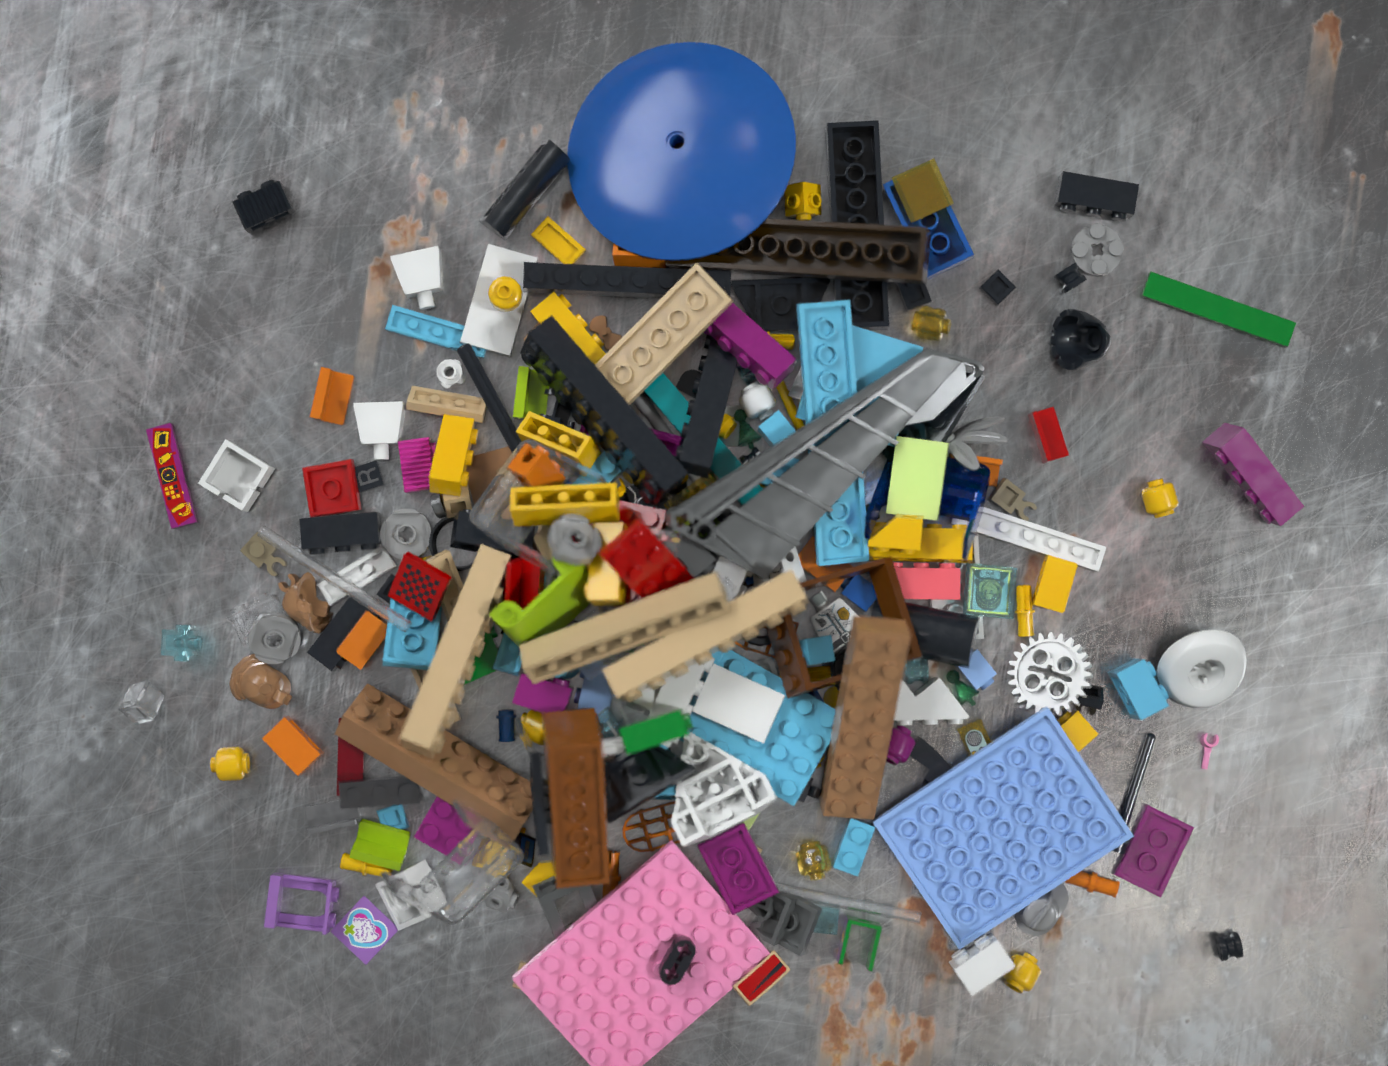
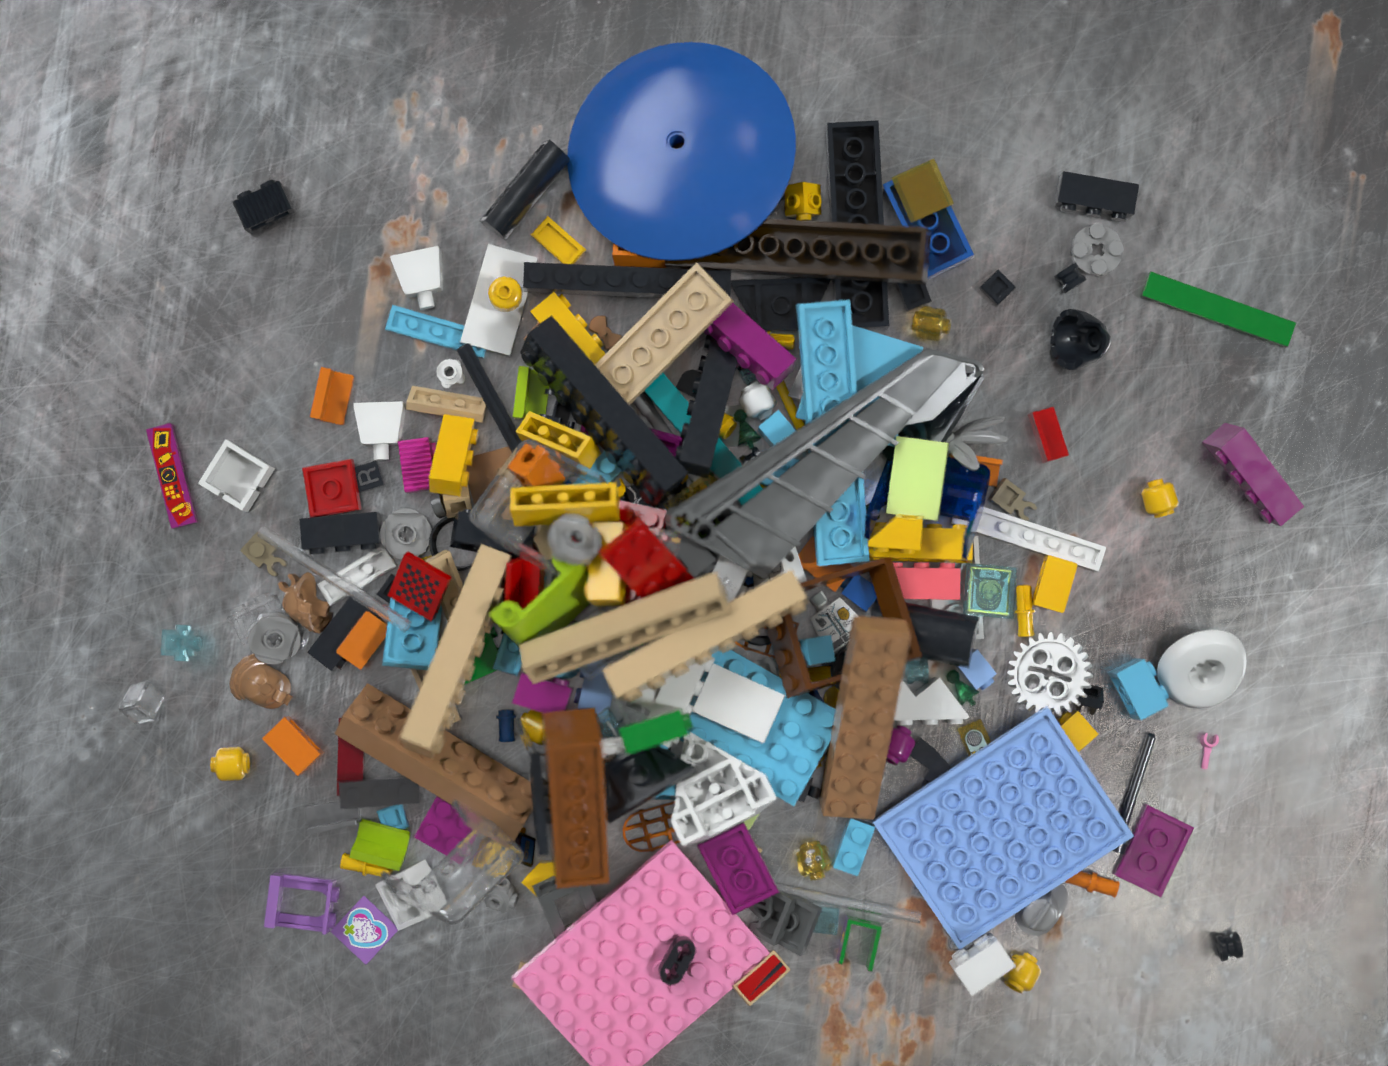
(614, 876): orange pin -> none

